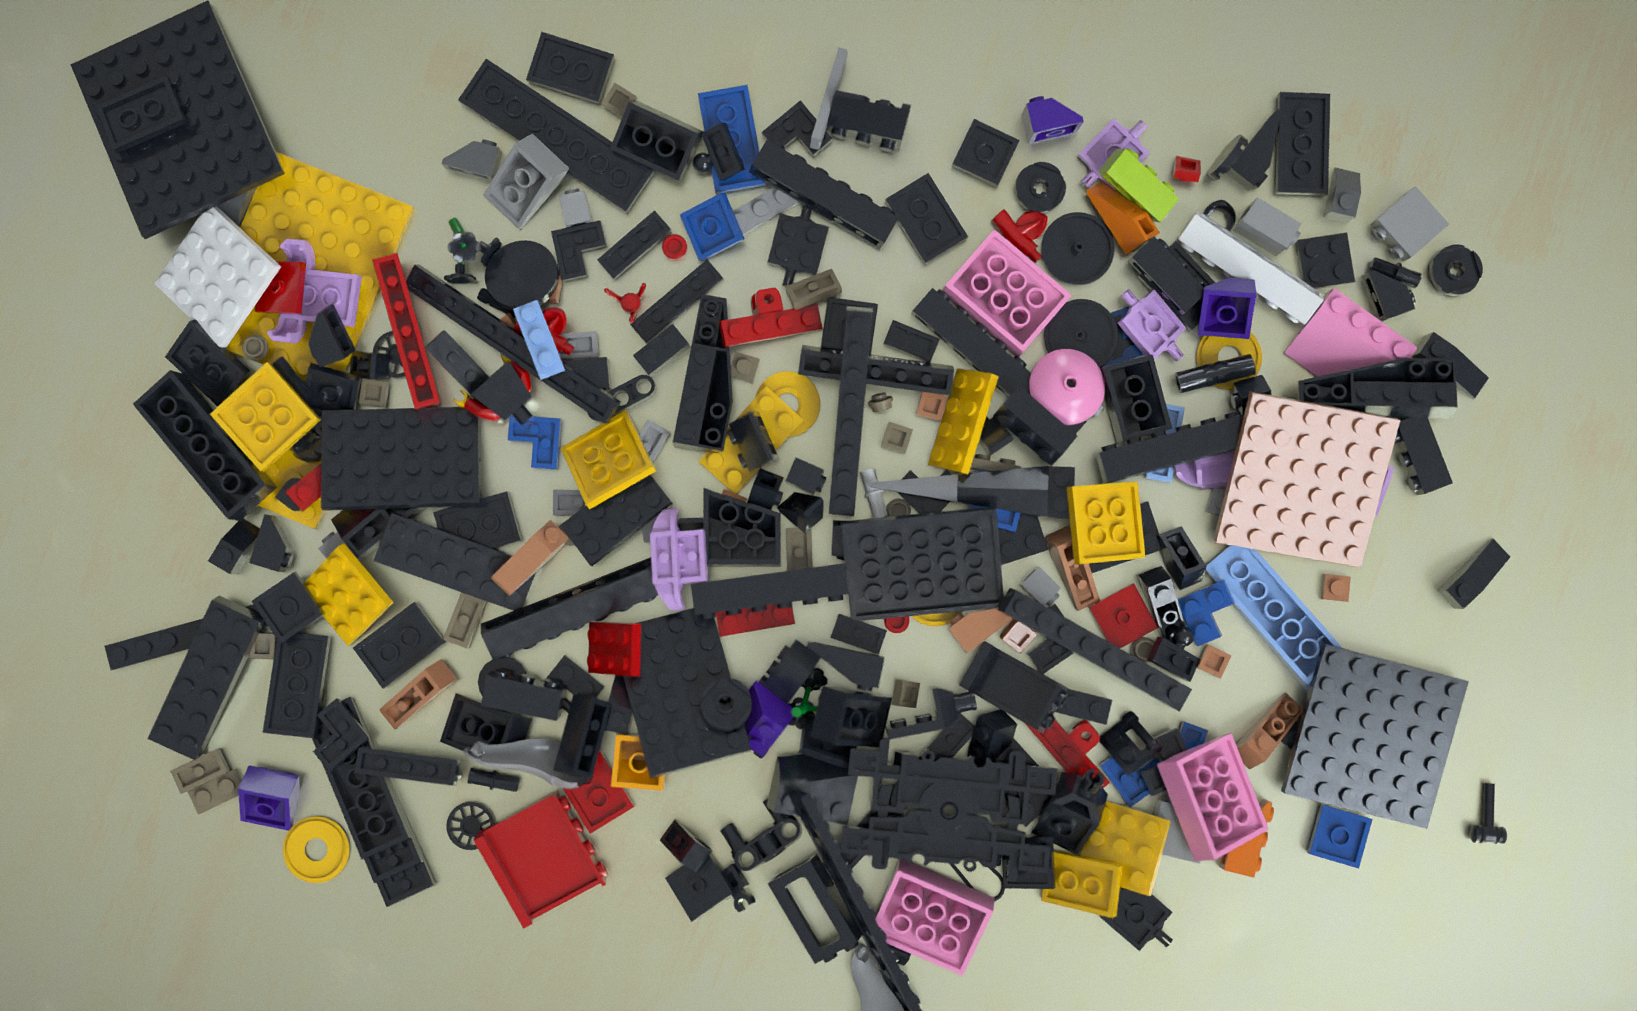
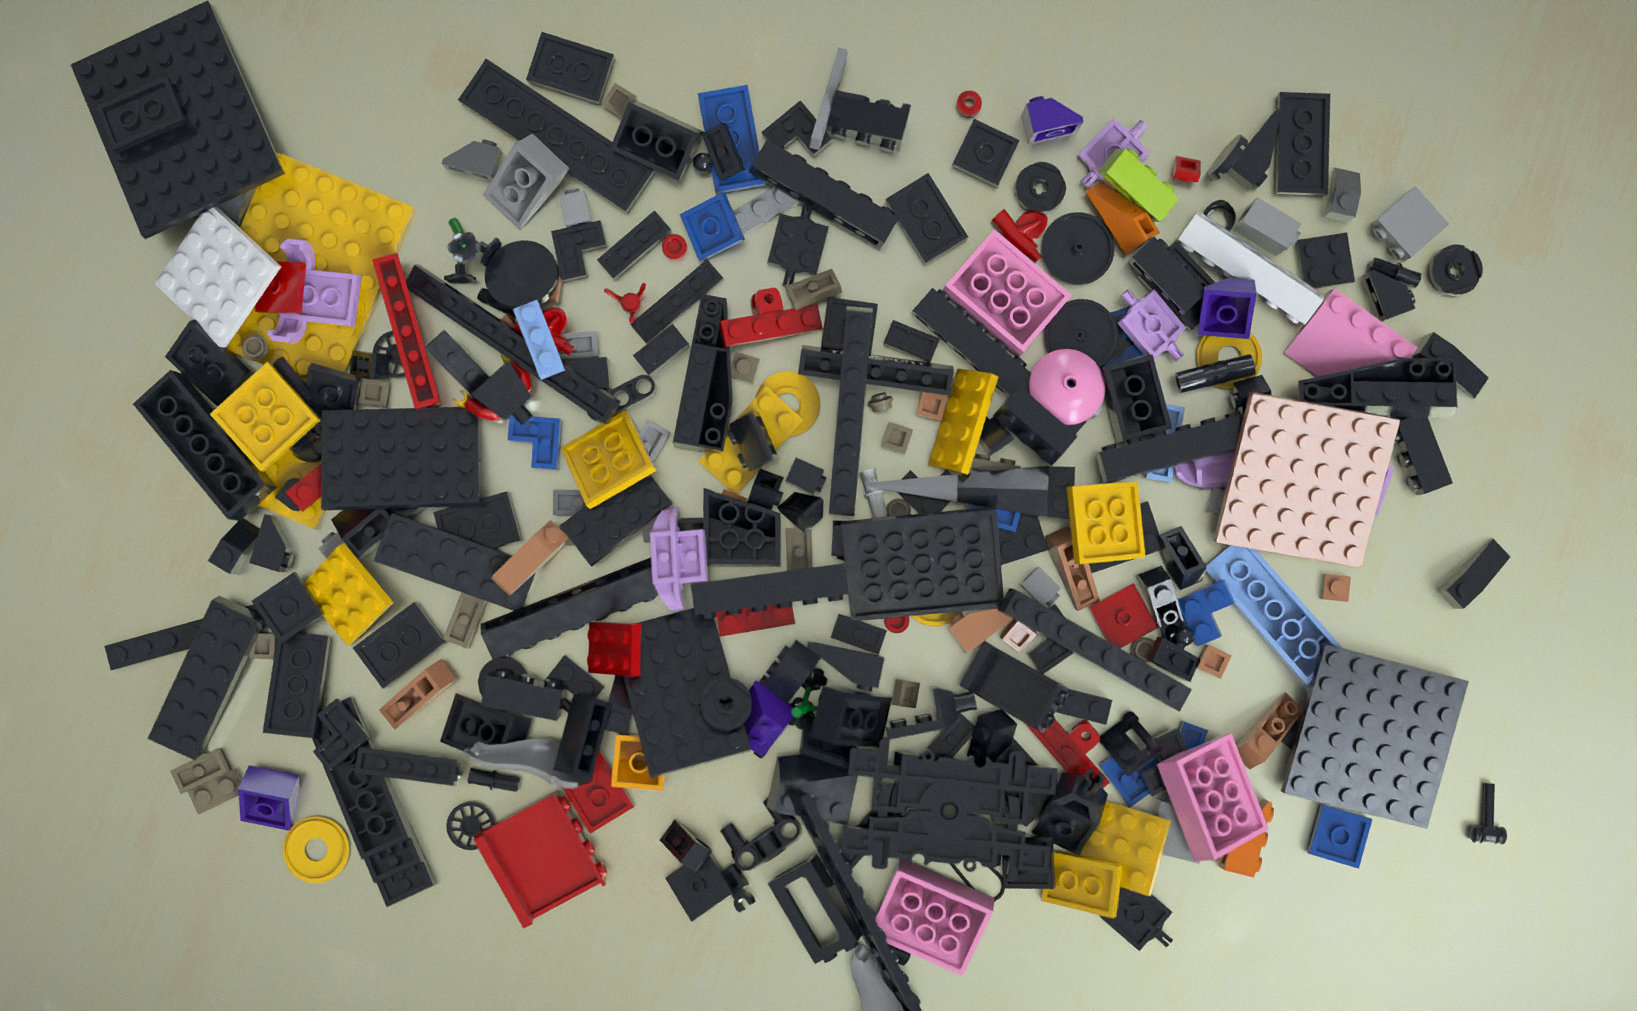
(329, 338): black slope -> none
(966, 110): none -> red plate

